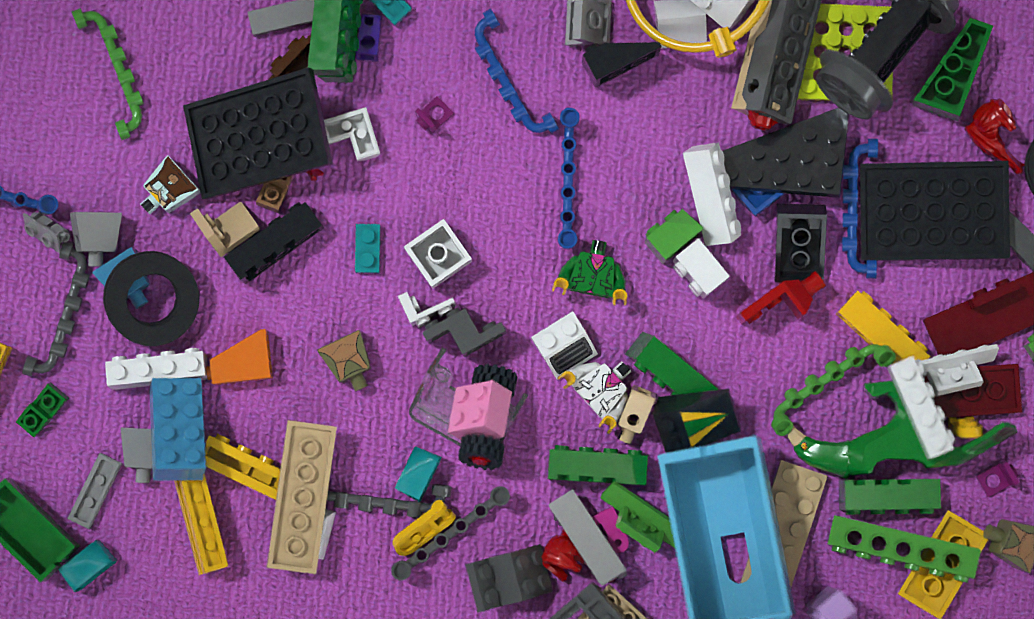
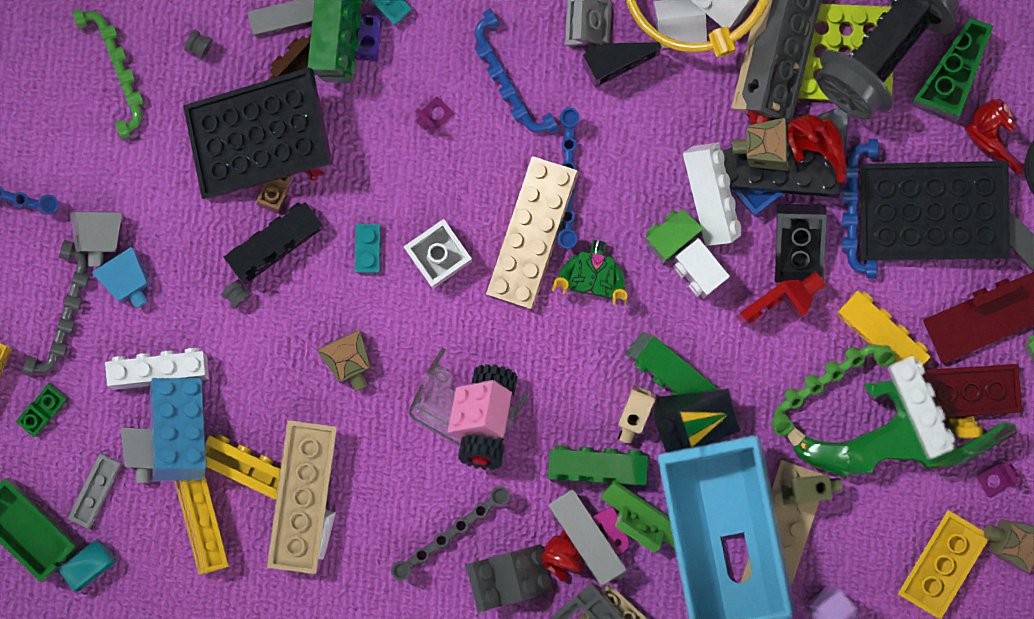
(38, 226): light grey hinge -> none
(168, 187): torso -> none
(171, 326): black tyre -> none
(198, 44): none -> dark grey wheel
(228, 229): tan bracket -> none
(236, 294): none -> dark grey wheel
(243, 361): orange slope -> none
(358, 128): white brick -> none
(389, 505): dark grey bar -> none
(411, 308): white bracket -> none
(418, 473): teal piece -> none
(423, 529): yellow plate -> none
(463, 331): dark grey bracket -> none
(532, 232): none -> tan plate
(564, 345): white slope -> none
(600, 389): white torso -> none
(765, 145): none -> torso
(803, 489): none -> olive torso
(818, 135): none -> red hair
(889, 494): green wedge -> none
(957, 370): white bracket -> none
(967, 555): bright green brick -> none

